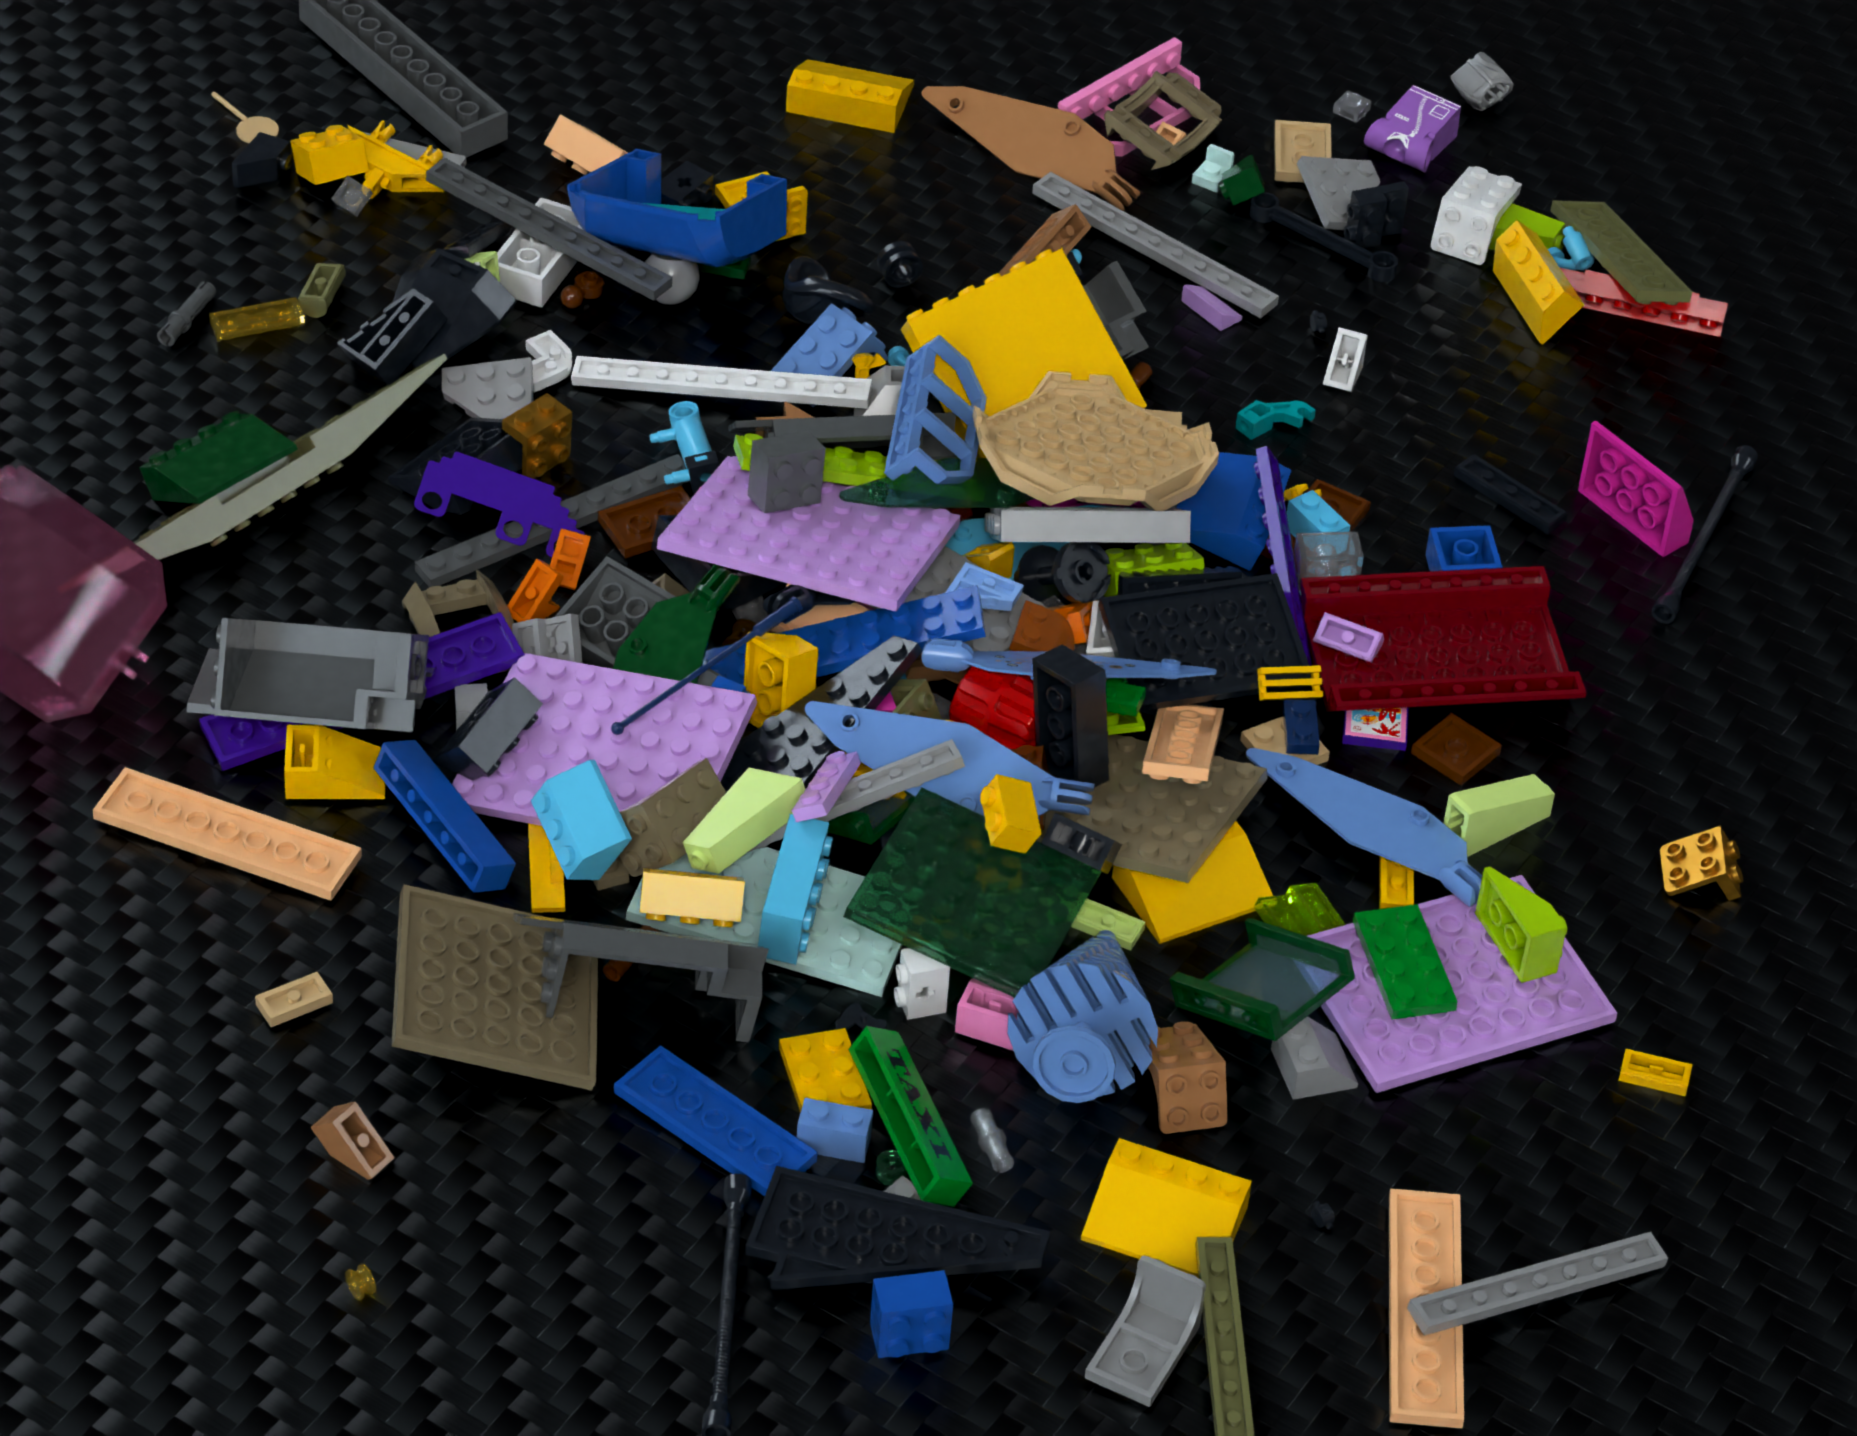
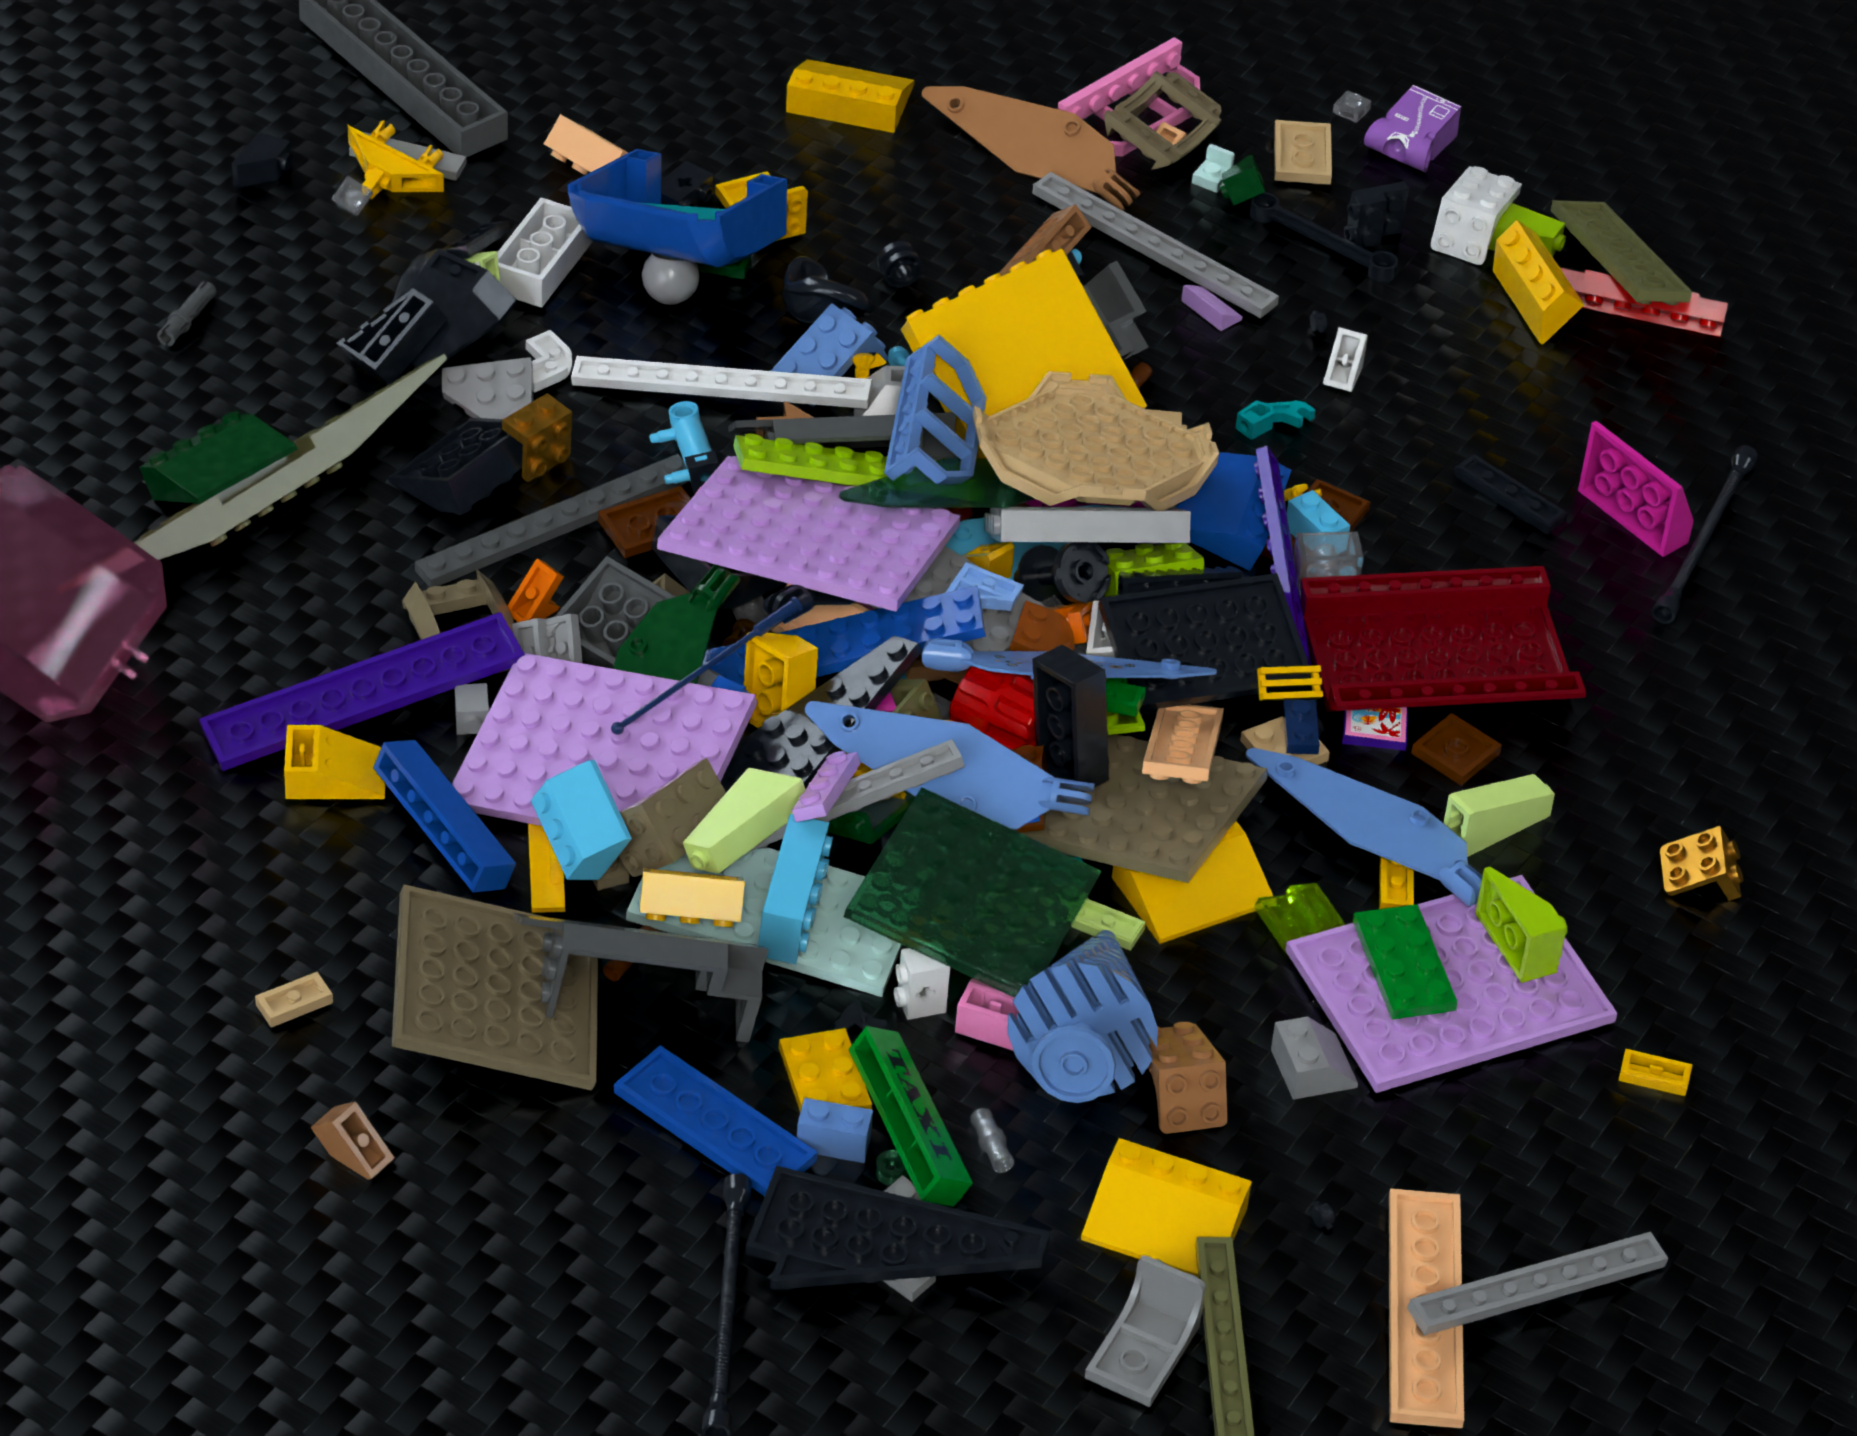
(227, 833): light nougat plate -> none
(251, 126): tan piece -> none
(256, 319): clear yellow plate -> none
(313, 675): dark grey panel -> none
(321, 289): olive brick -> none
(329, 155): yellow brick -> none
(360, 1281): clear yellow bush -> none
(490, 731): black slope -> none
(514, 494): dark purple piece -> none
(549, 229): dark grey plate -> none
(570, 556): orange slope -> none
(586, 285): reddish brown plate -> none
(786, 471): dark grey brick -> none
(911, 1314): blue brick -> none
(1010, 813): yellow brick -> none
(1081, 843): black brick -> none
(1267, 982): panel -> none
(1332, 183): light grey plate -> none
(1348, 637): lavender slope -> none
(1462, 548): blue brick -> none
(1482, 82): light grey piece -> none
(1577, 249): medium azure plant -> none

